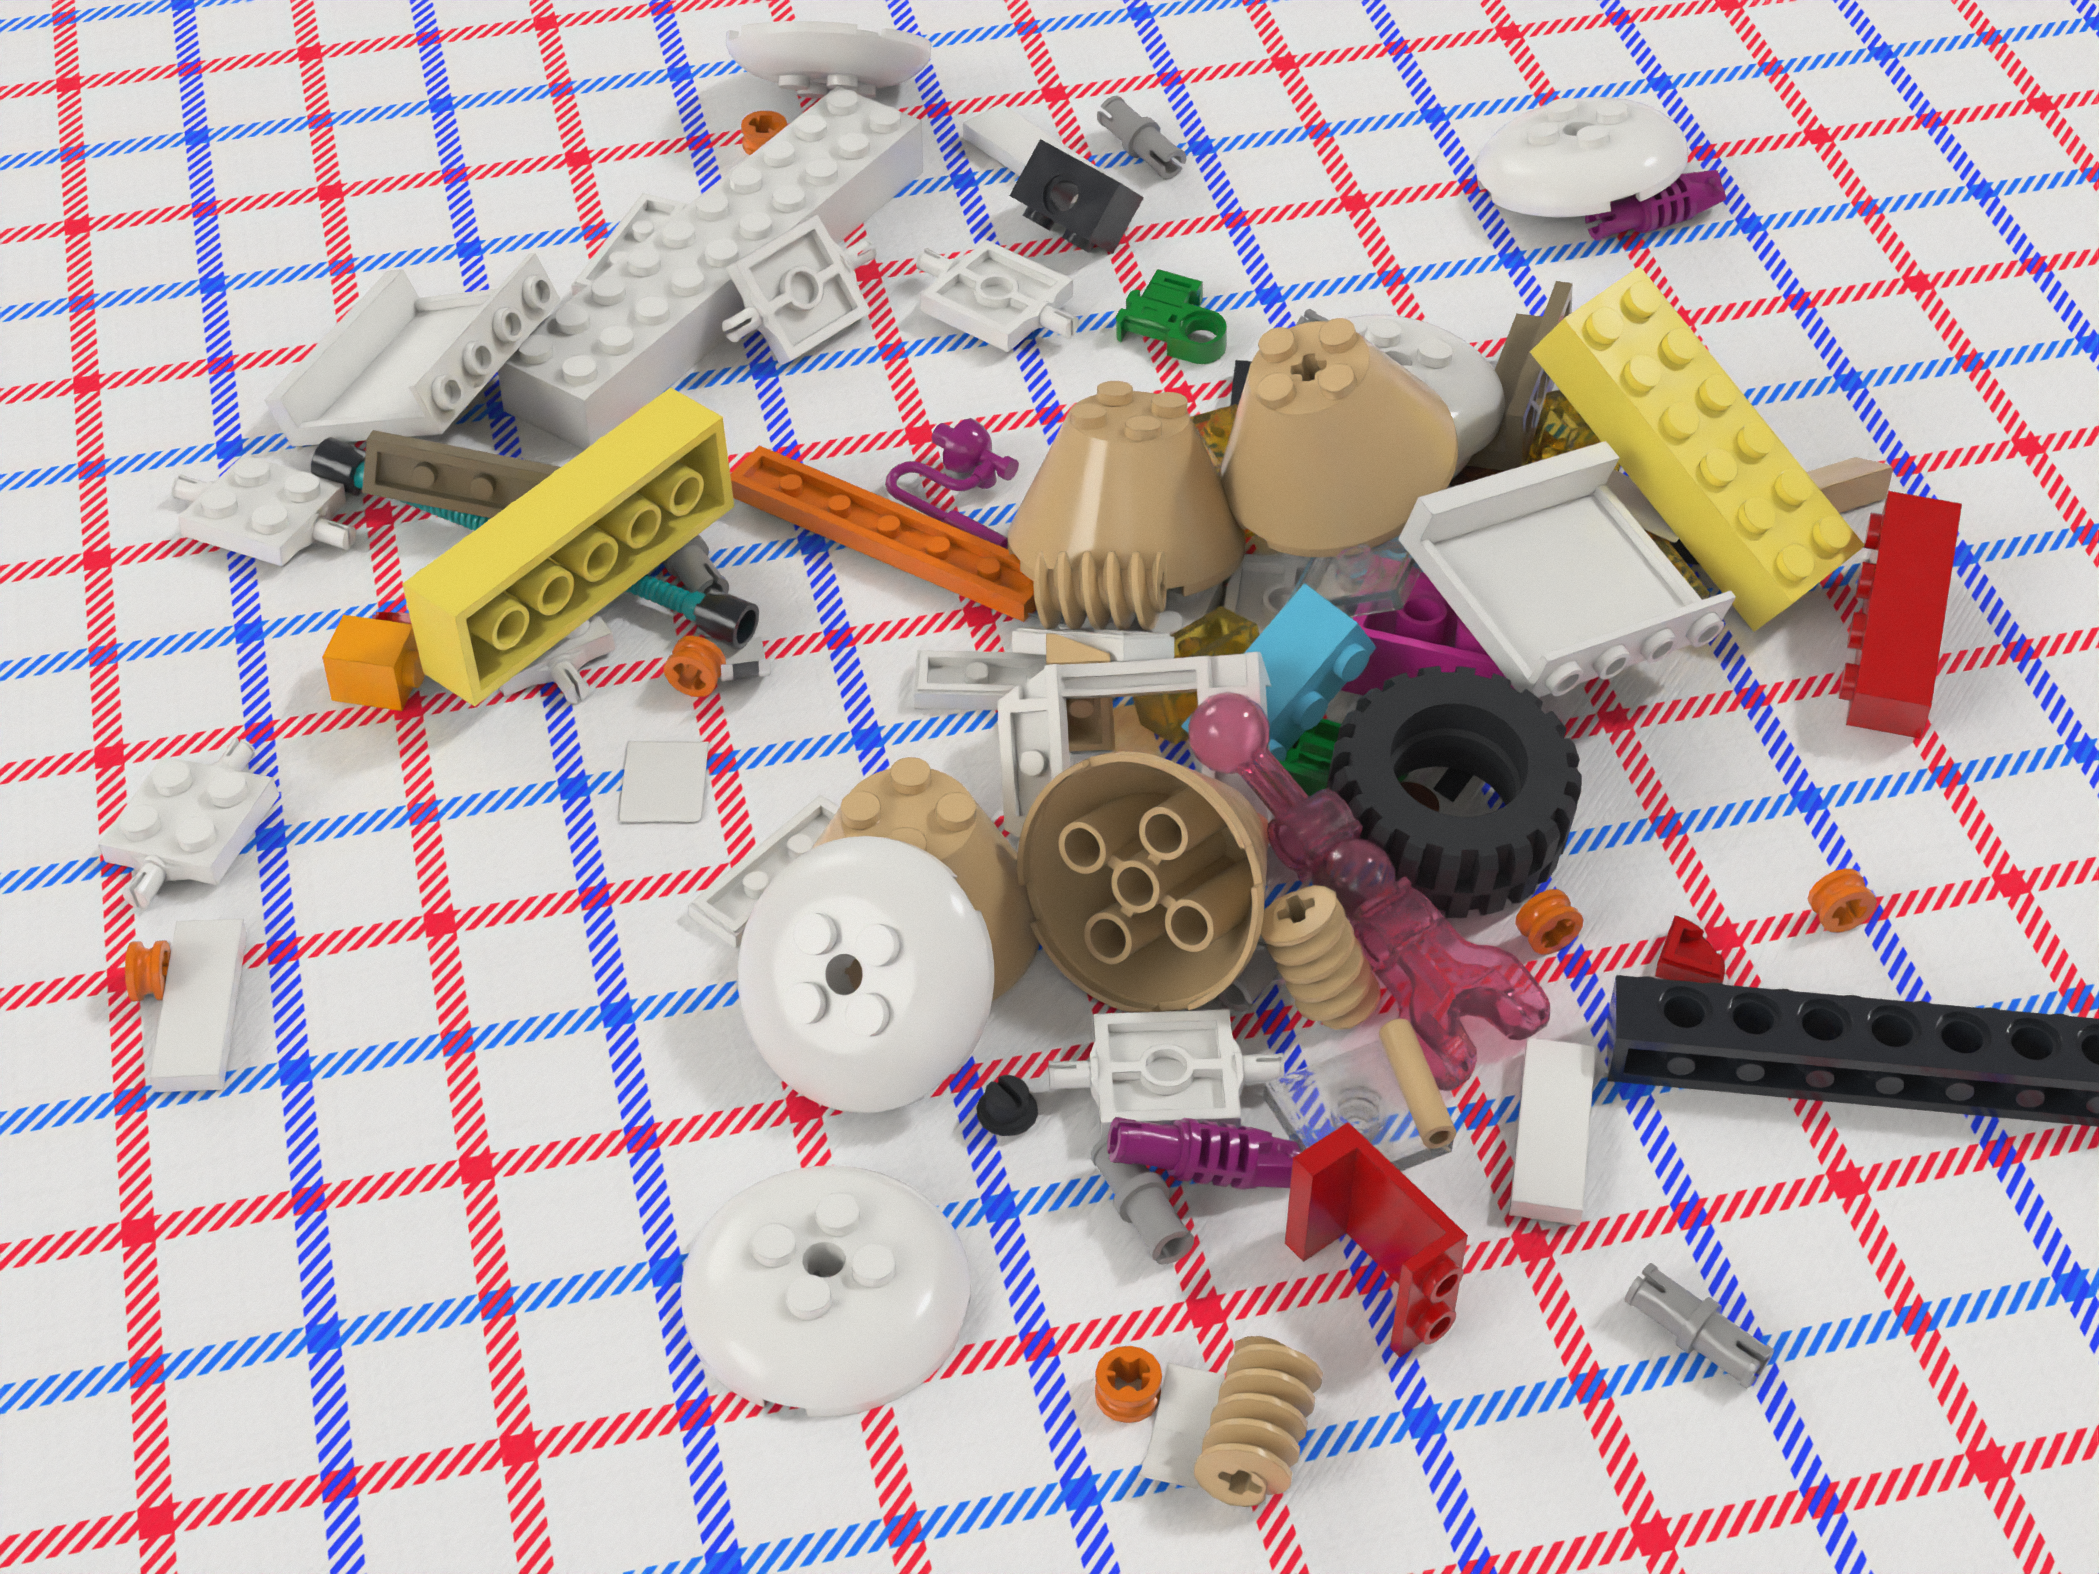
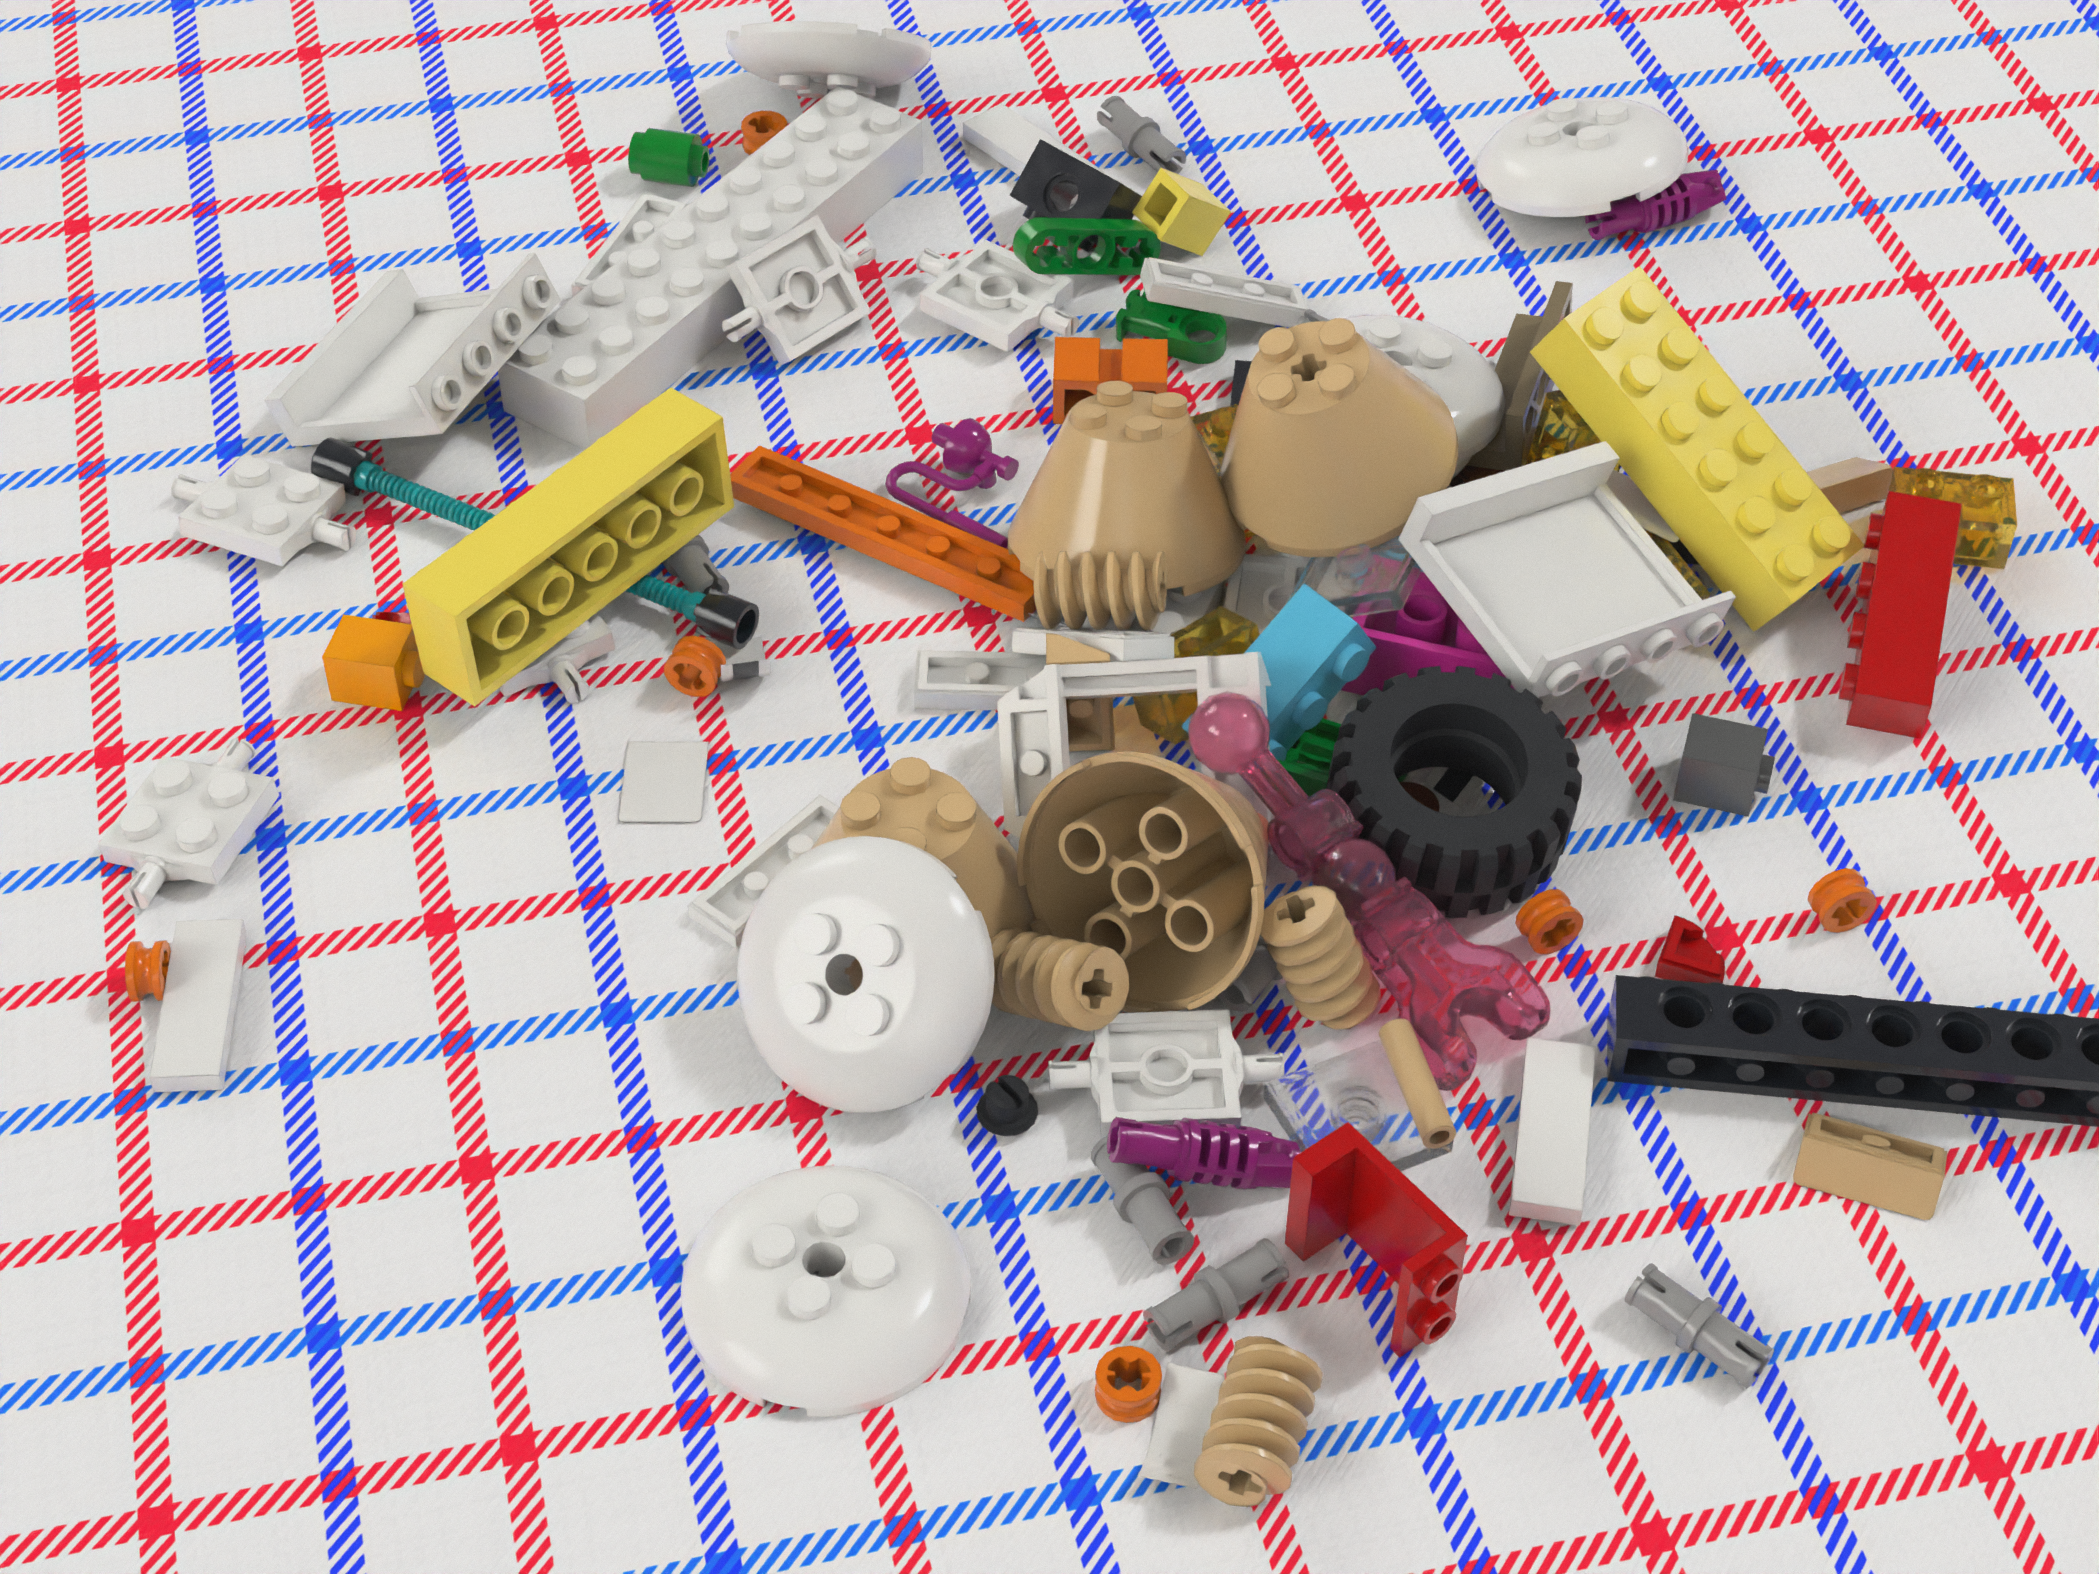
(446, 474): dark tan fence -> none
(668, 157): none -> green brick
(1058, 979): none -> tan piece
(1069, 234): none -> green beam
(1083, 366): none -> orange brick
(1181, 212): none -> light yellow brick
(1216, 1294): none -> light grey pin
(1222, 292): none -> white tile
(1723, 765): none -> dark grey brick
(1870, 1166): none -> tan slope
(1986, 515): none -> clear yellow brick

